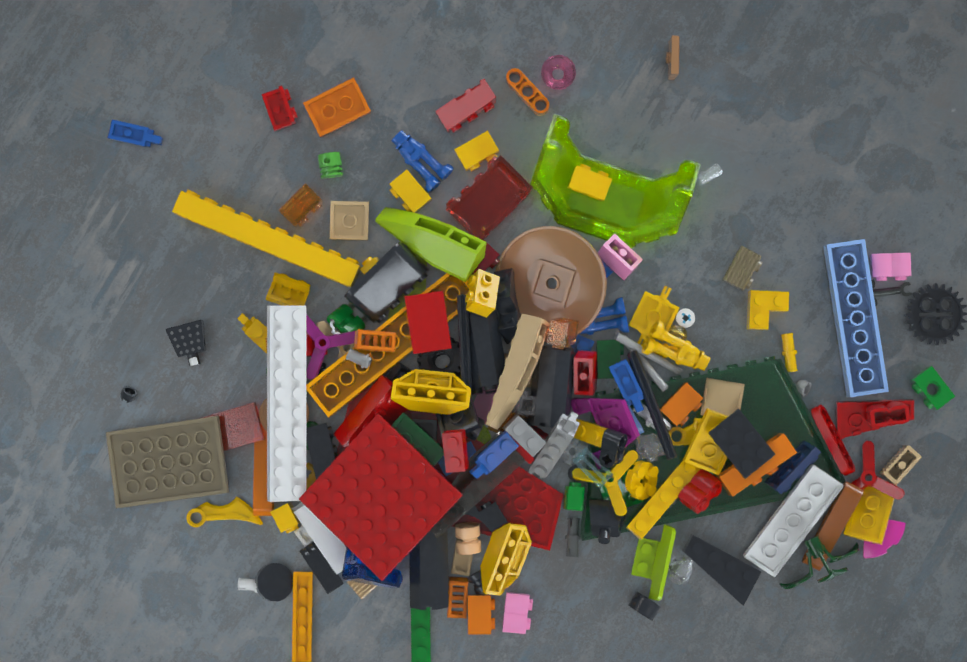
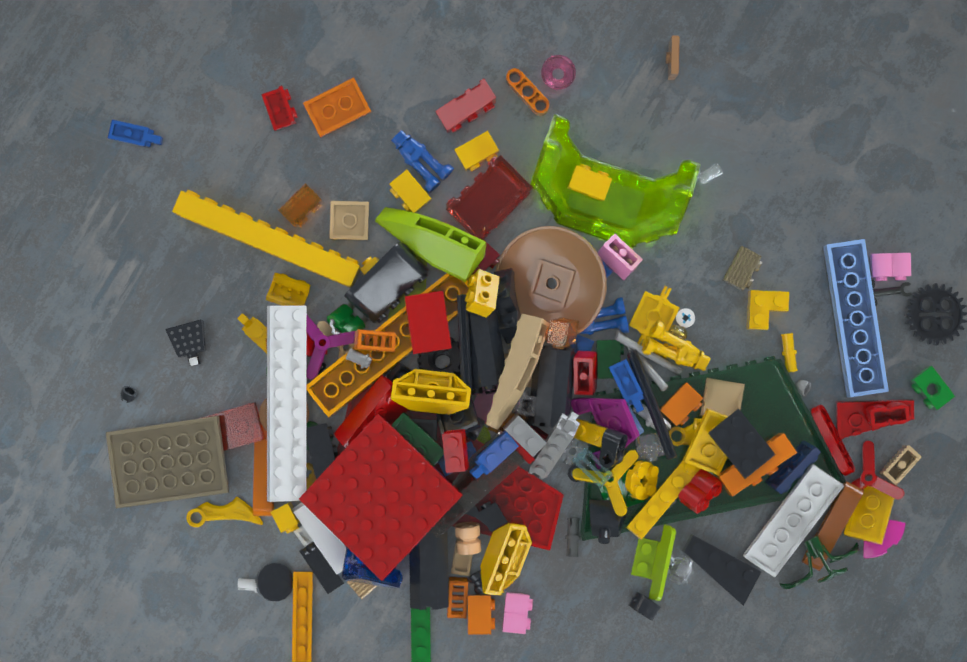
(330, 165): bright green piece -> none
(574, 496): green brick -> none

